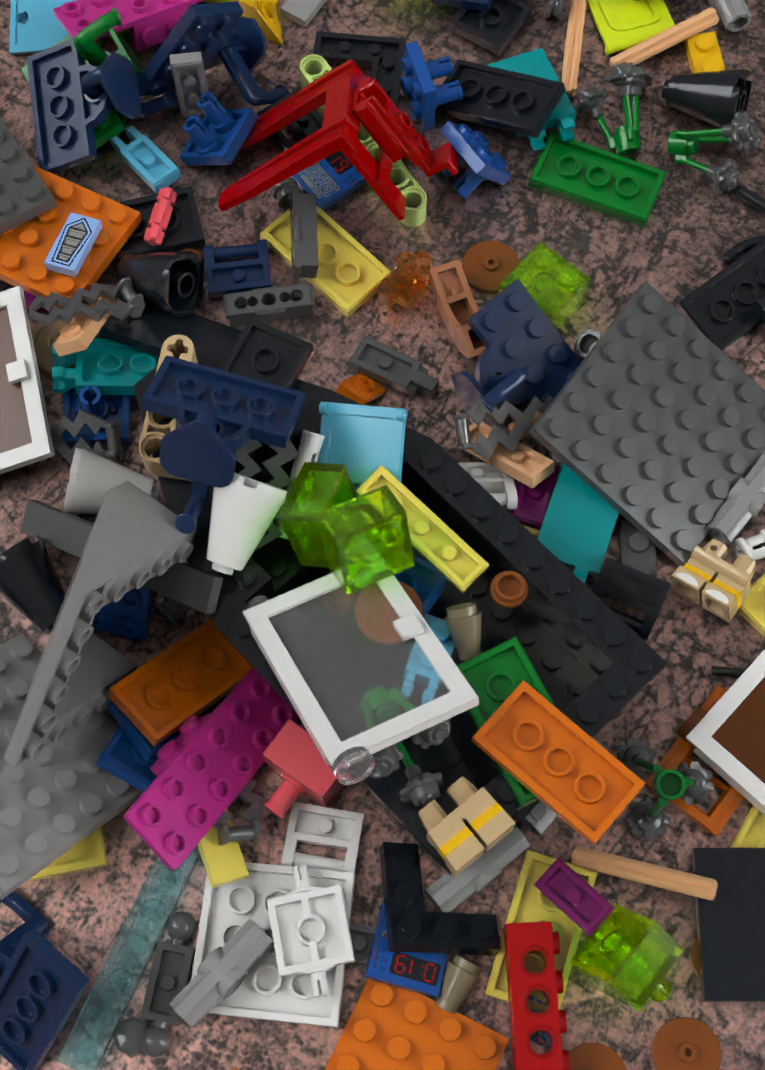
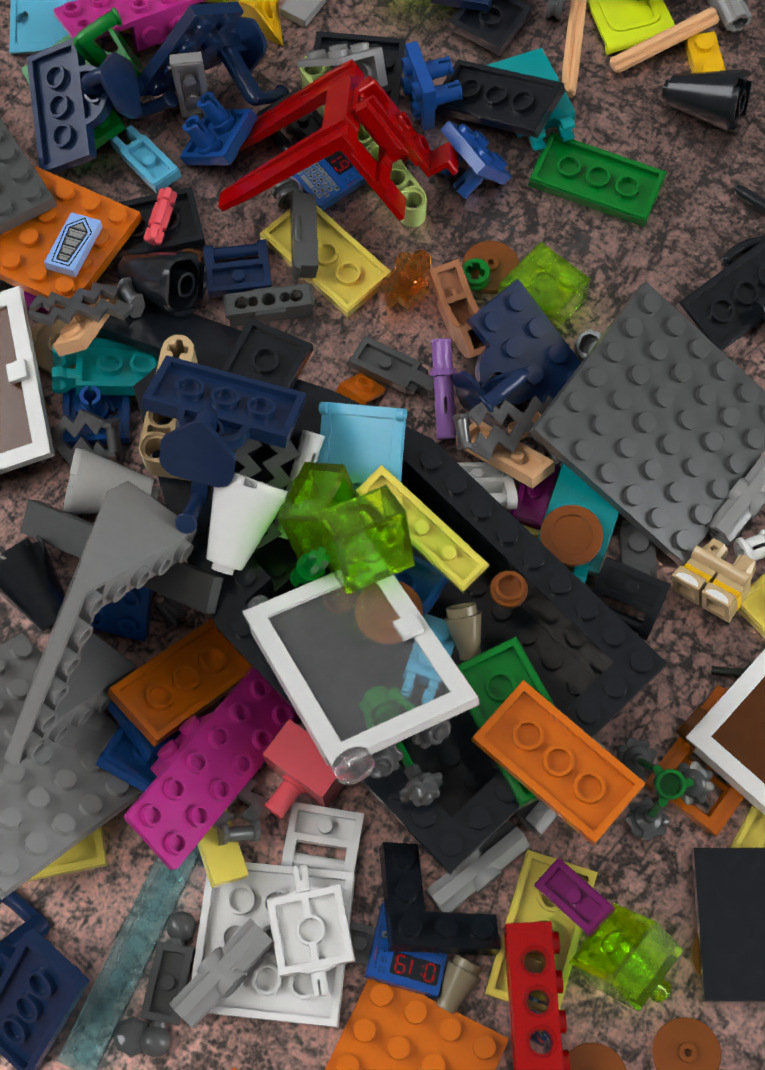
(310, 567): none -> green axle
(367, 59): none -> light grey bracket
(443, 388): none -> medium lavender pin
(468, 829): tan hips -> none
(483, 278): none -> green bush
(572, 535): none -> dark orange piece
(630, 83): plant -> none
(645, 872): light nougat axle -> none
(739, 133): plant -> none

